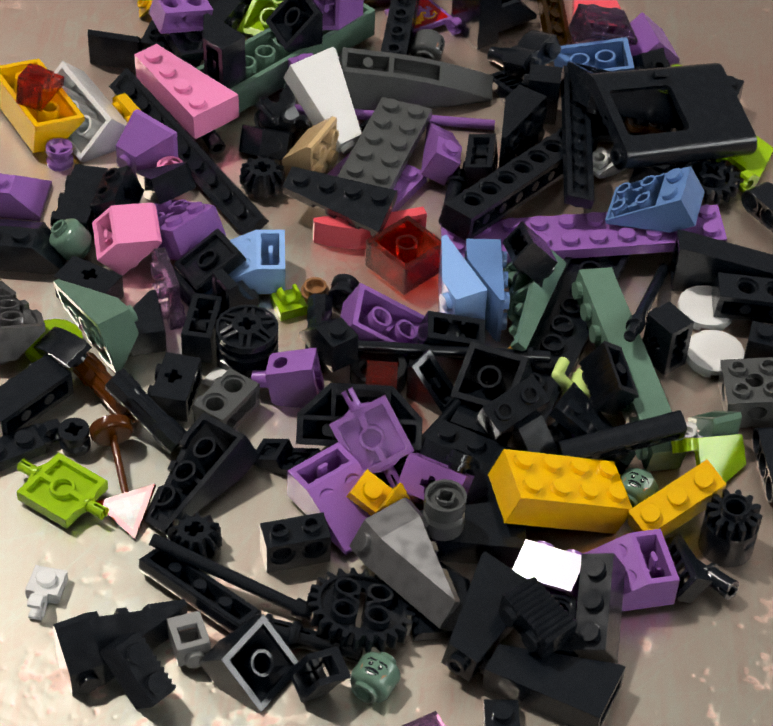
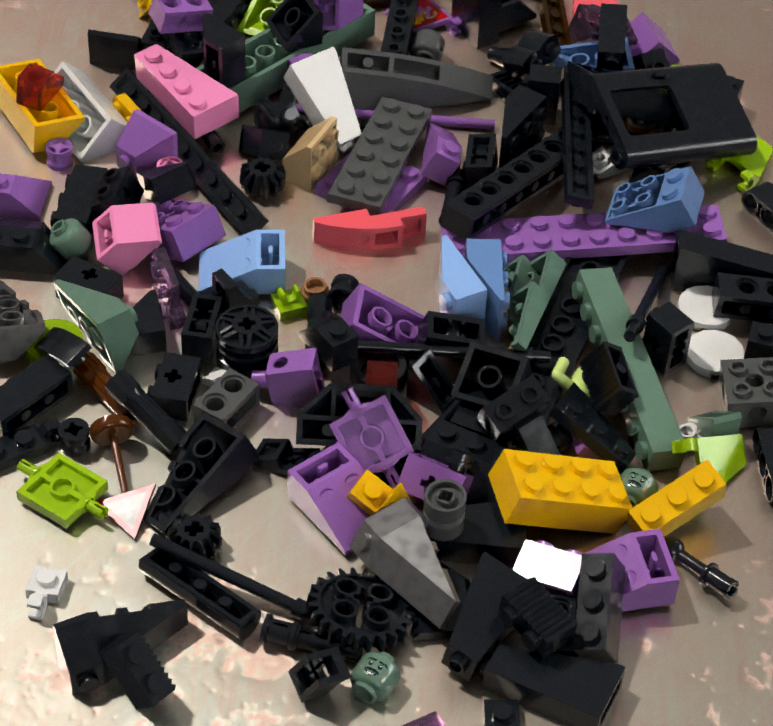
(191, 644): light grey brick -> none
(207, 257): black plate -> none
(250, 663): black slope -> none
(295, 542): black brick -> none
(352, 200): black wing -> none
(404, 254): clear red brick -> none
(530, 253): black brick -> none
(612, 37): none -> black slope
(626, 437): black brick -> none
(698, 580): black slope -> none
(712, 178): black gear -> none
(729, 529): black gear -> none

